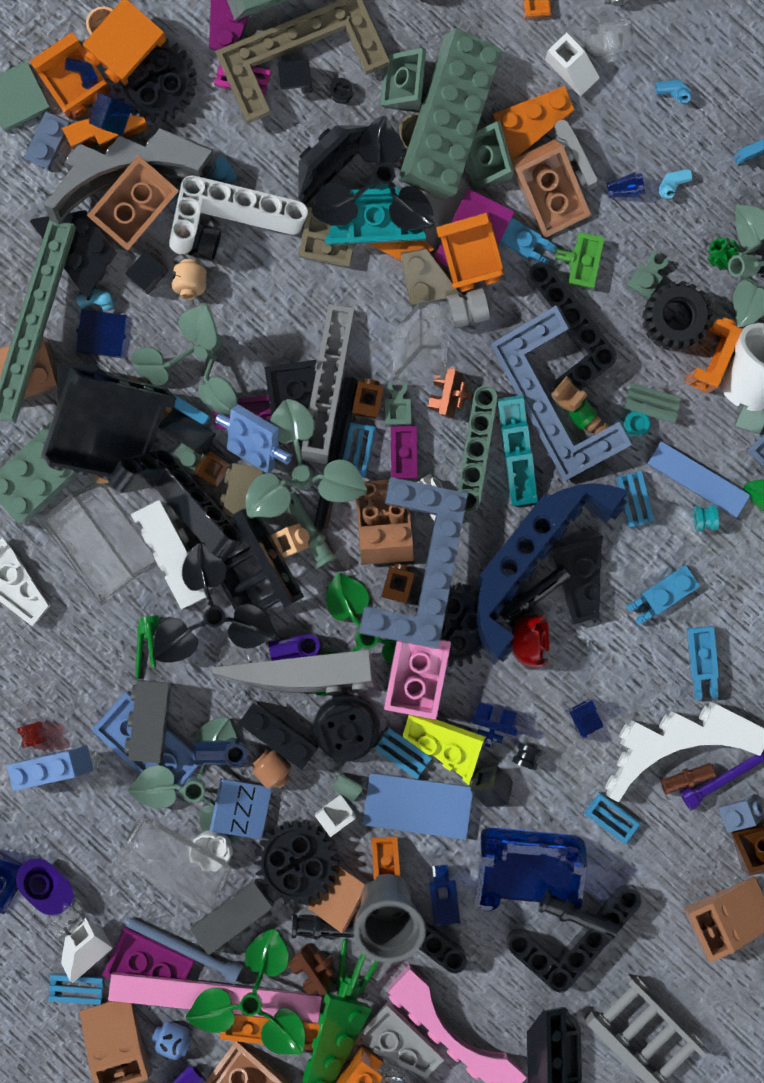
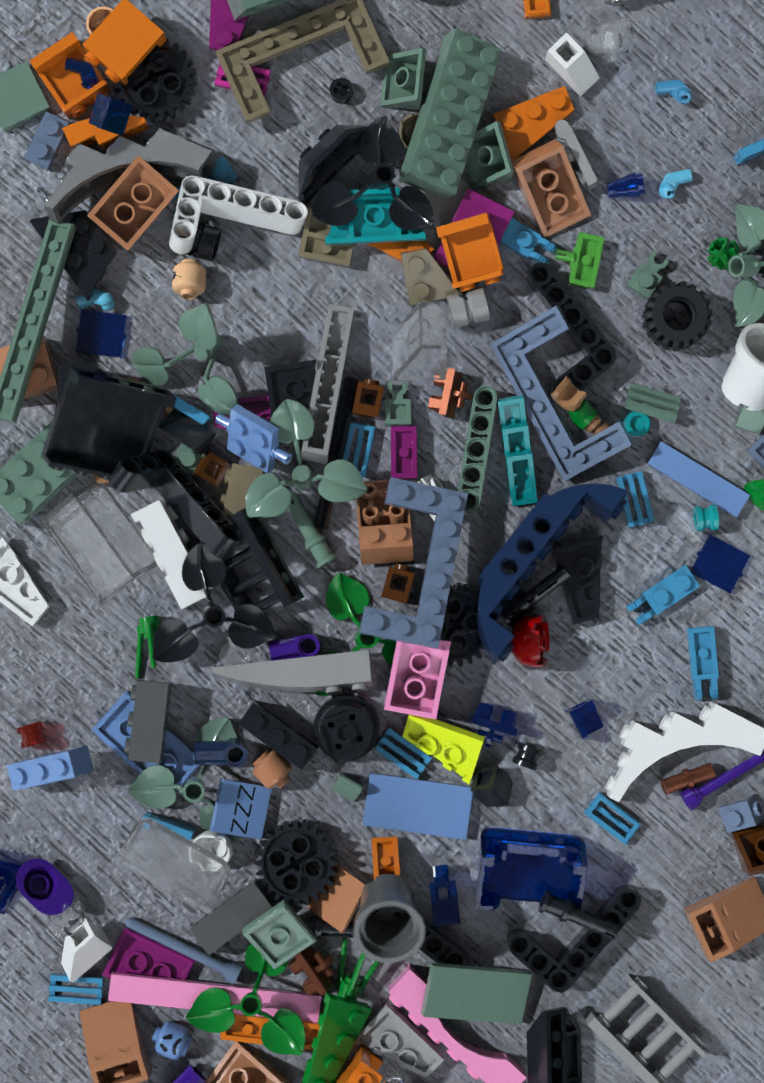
(146, 272): black panel -> none
(183, 830): none -> dark azure tile
(279, 934): none -> sand green tile
(293, 539): light nougat brick -> none
(295, 75): black panel -> none
(335, 815): white panel -> none
(476, 993): none -> sand green tile
(710, 379): orange panel -> none
(719, 564): none -> clear blue piece

